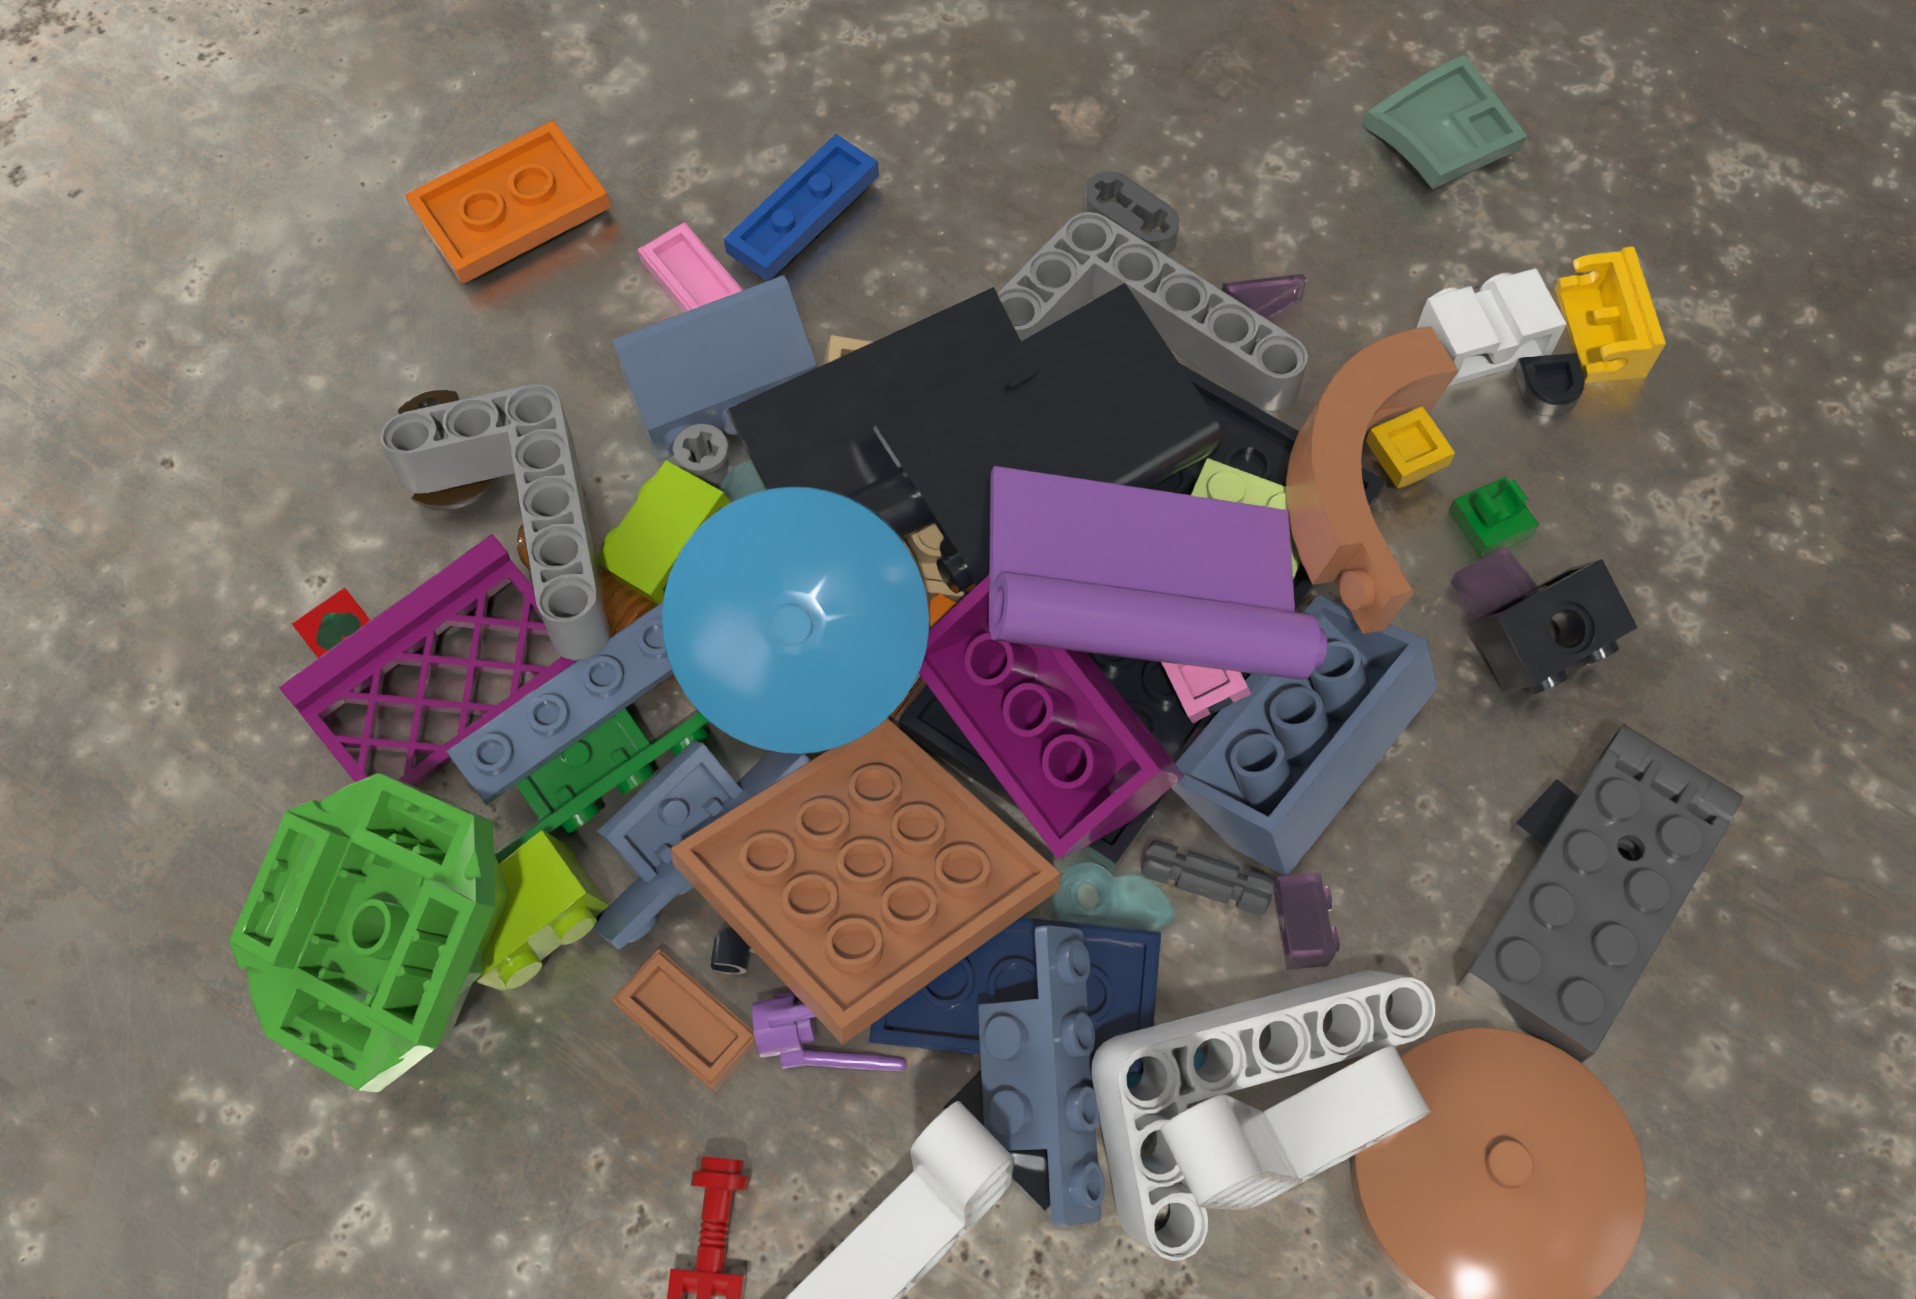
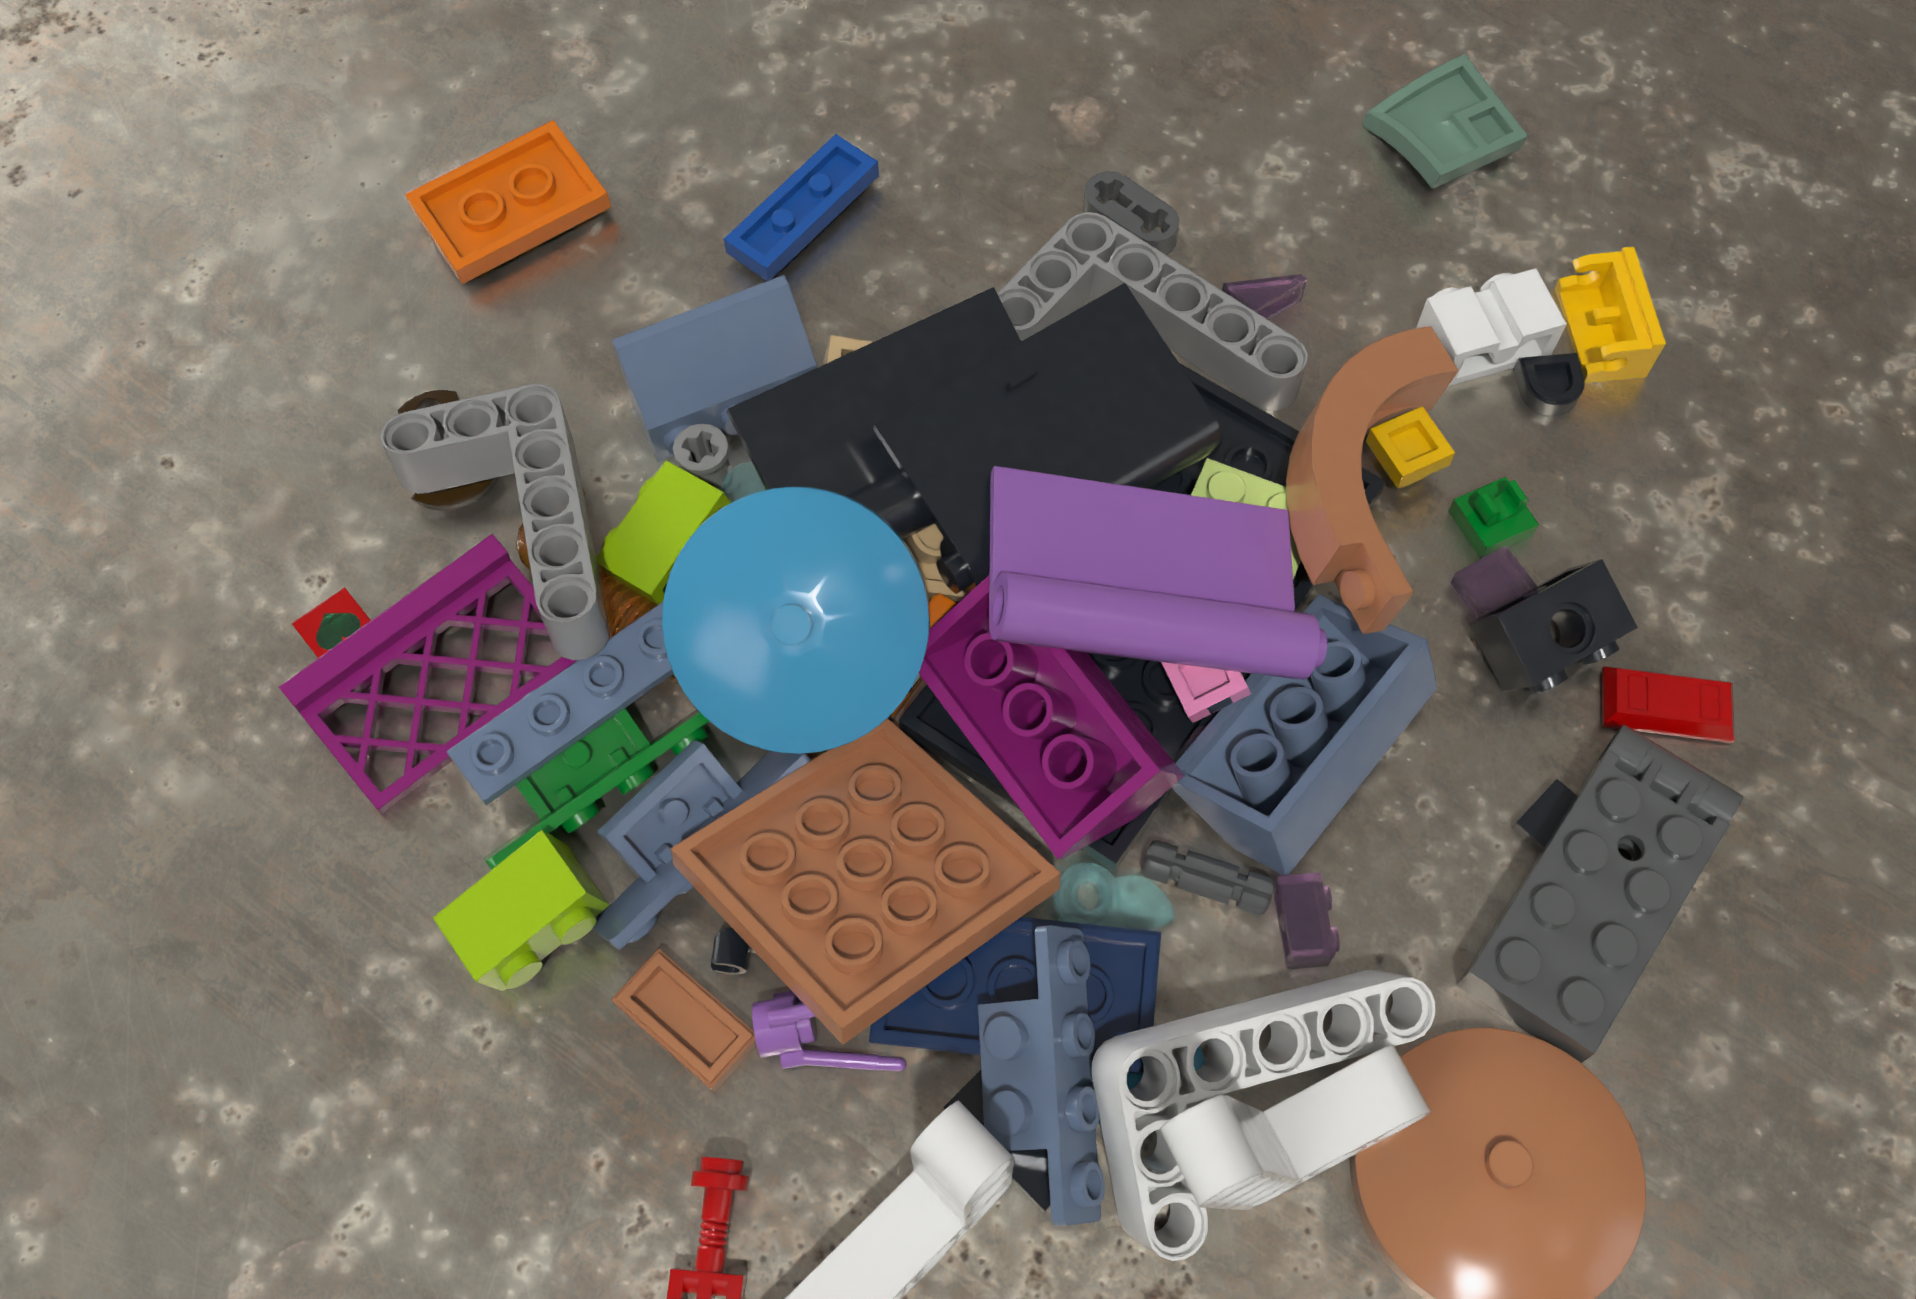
(369, 927): bright green piece -> none
(686, 269): bright pink tile -> none
(1668, 704): none -> red tile

